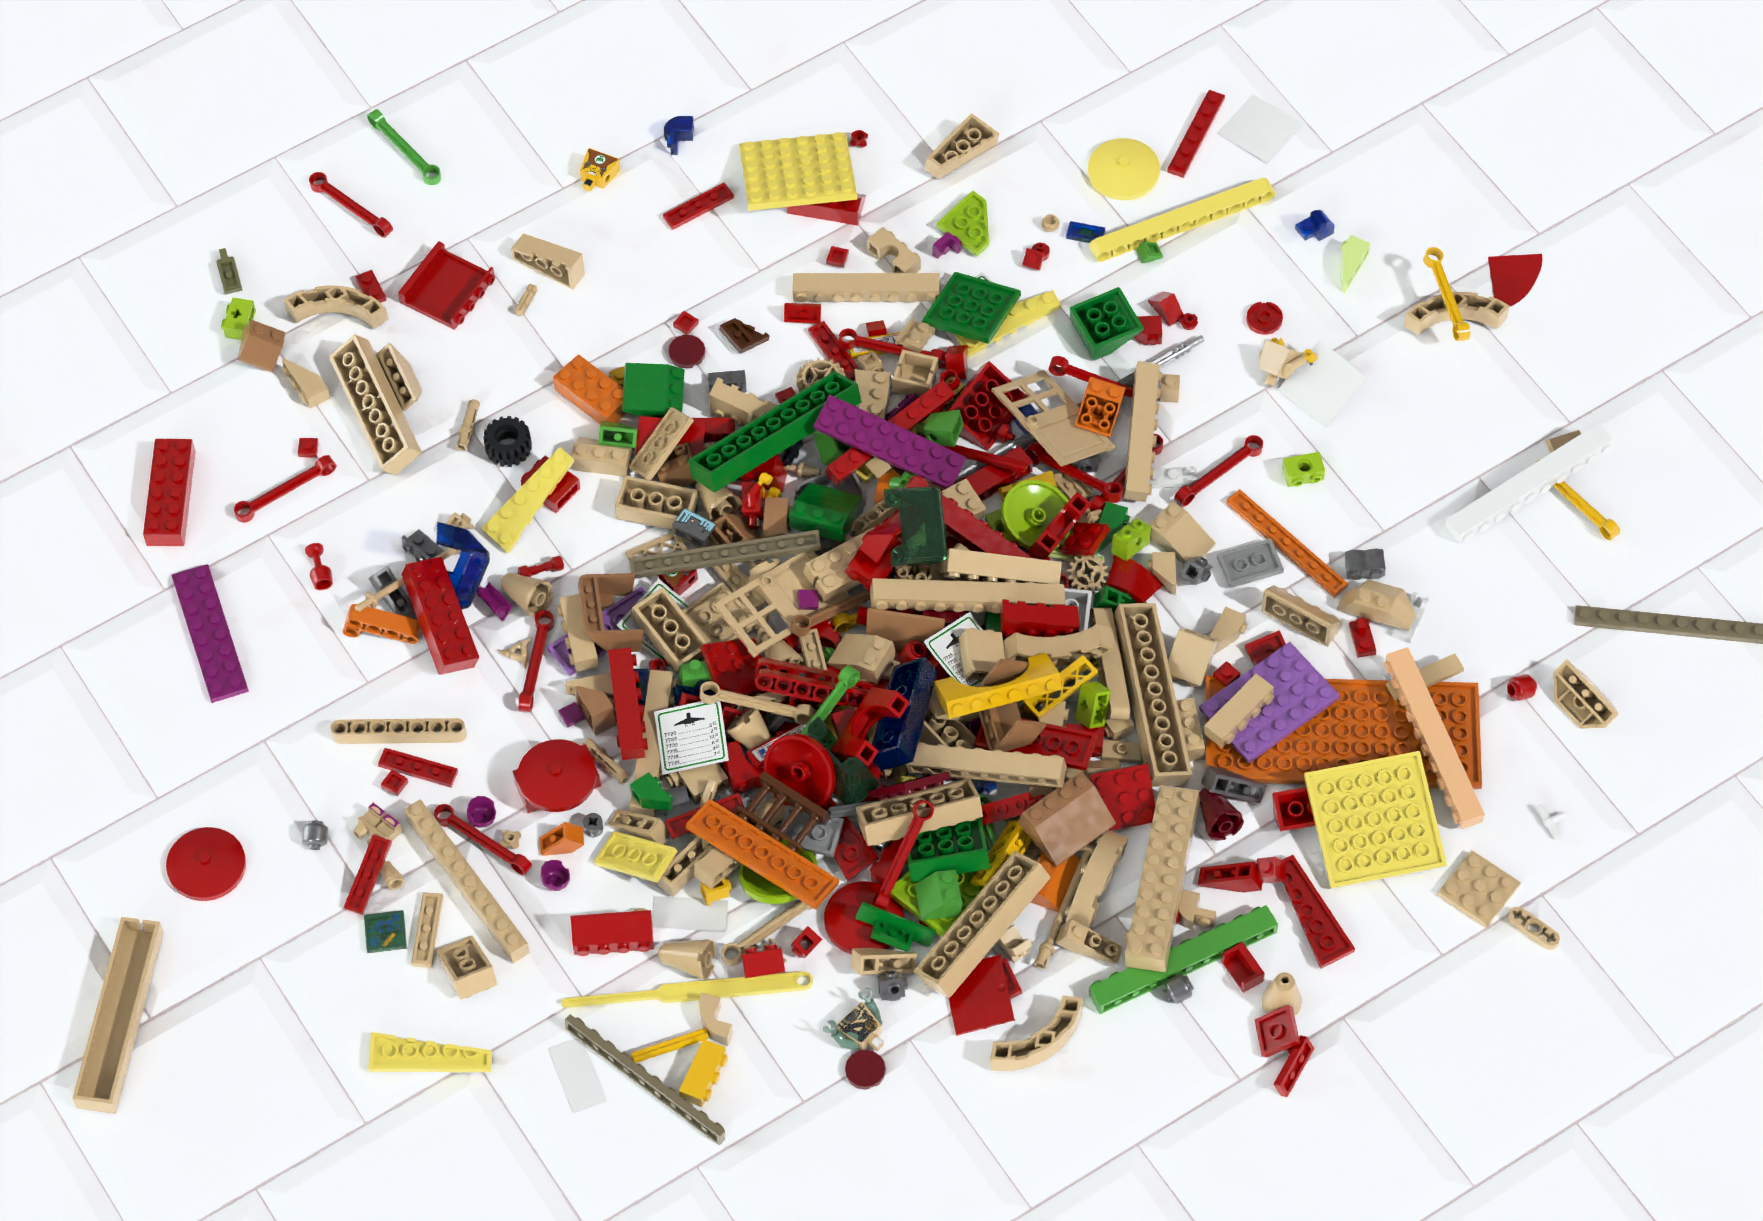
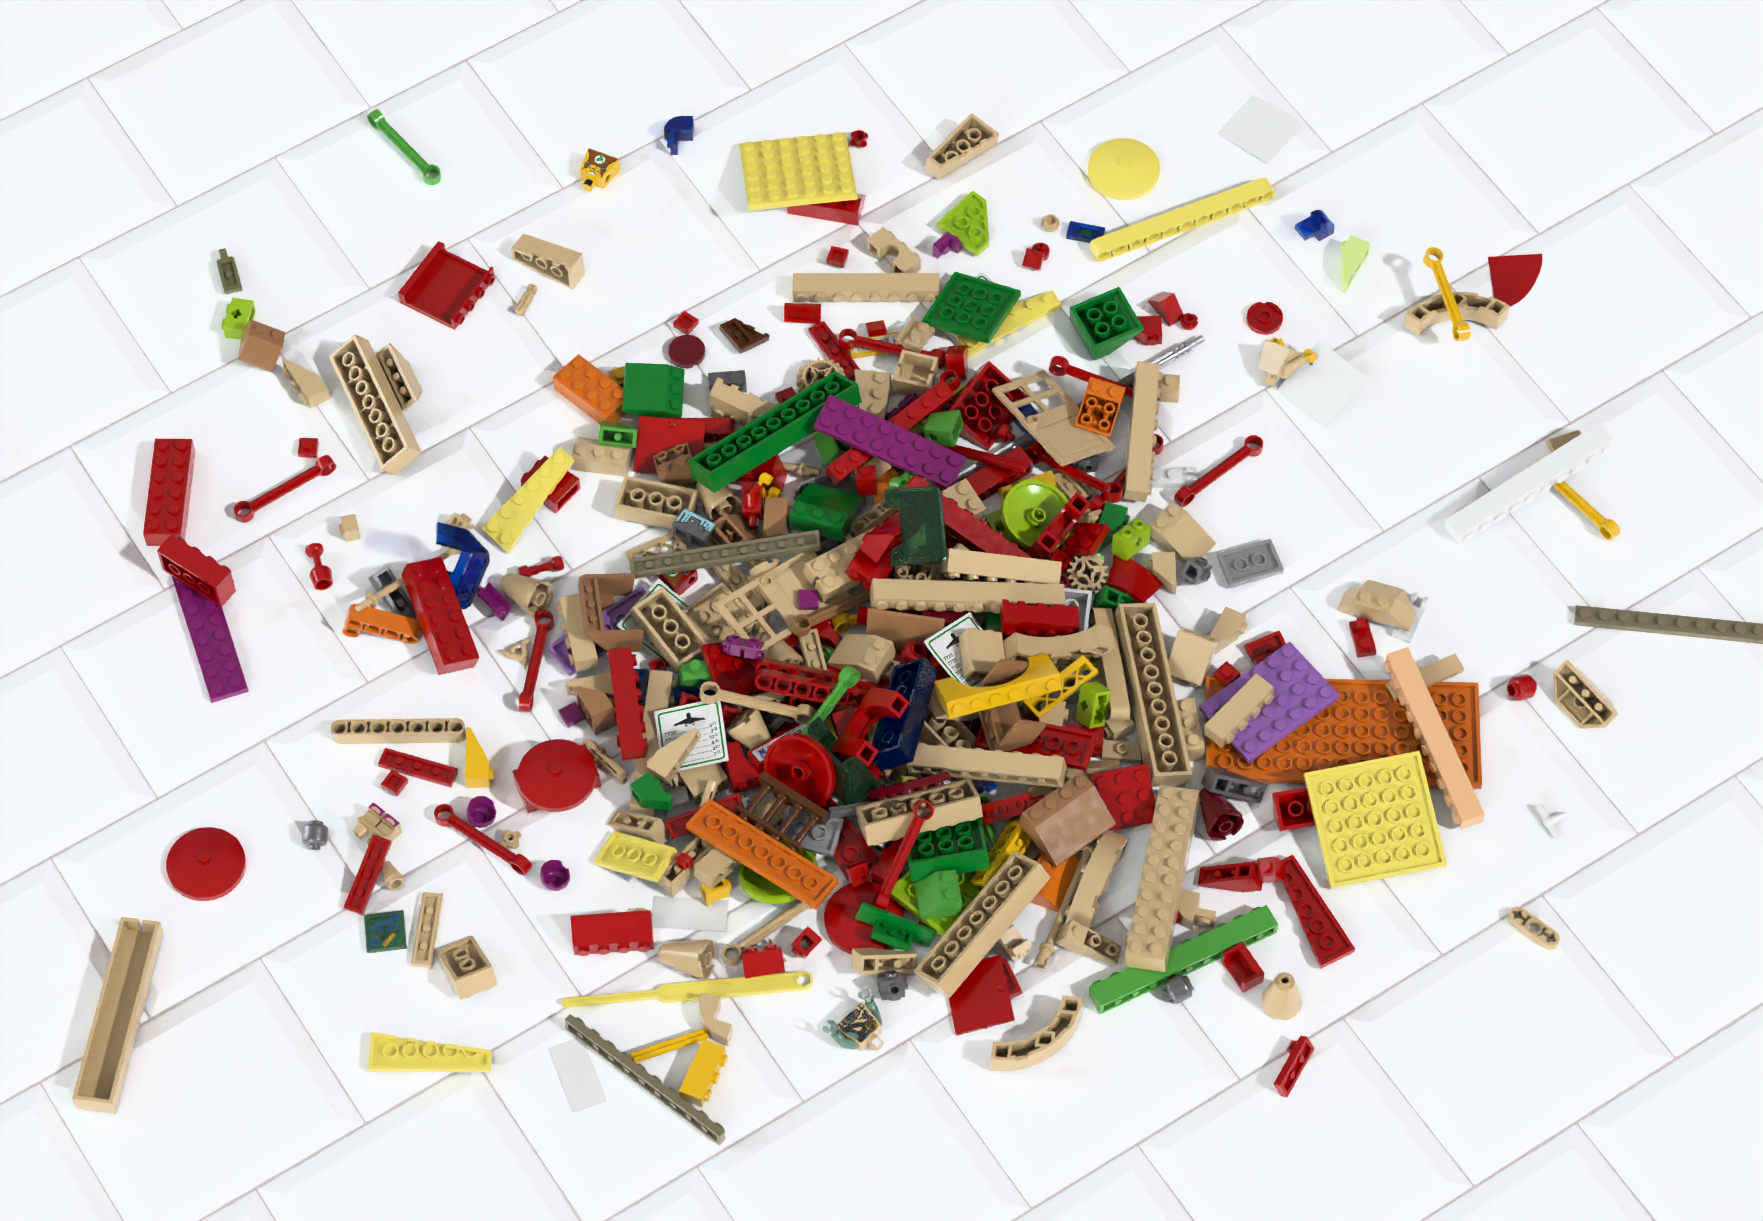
(196, 570): none -> red brick
(336, 300): tan brick -> none
(349, 527): none -> tan plate
(370, 286): red plate -> none
(380, 225): red piece -> none
(420, 546): flat silver bracket -> none
(466, 429): tan pin -> none
(466, 881): tan brick -> none
(476, 763): none -> yellow slope
(504, 429): black tyre -> none
(562, 840): orange slope -> none
(590, 829): flat silver wheel -> none
(660, 443): tan tile -> none
(670, 758): none -> tan slope
(684, 861): none -> red plate
(698, 206): red tile -> none
(734, 644): none -> magenta hinge
(792, 453): black axle -> none
(858, 873): none -> red plate
(865, 1069): dark red tile -> none
(867, 480): none -> red brick
(870, 362): tan bracket -> none
(1061, 557): none -> red plate
(1148, 252): bright green slope -> none
(1196, 133): red plate -> none
(1277, 1031): red plate -> none
(1287, 543): orange tile -> none
(1300, 615): tan slope -> none
(1310, 462): lime brick -> none
(1365, 563): flat silver brick -> none
(1479, 889): tan plate -> none

